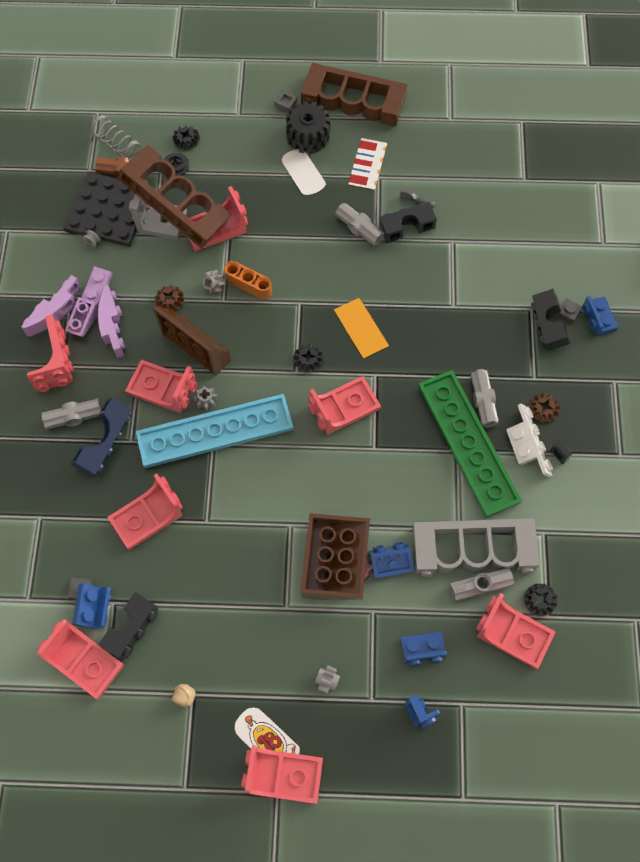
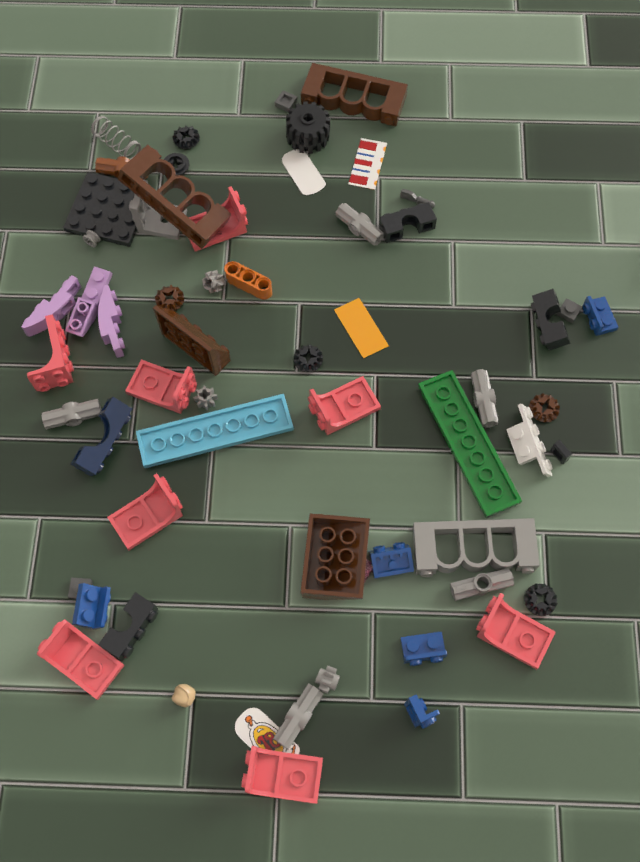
(298, 716): none -> light grey piece

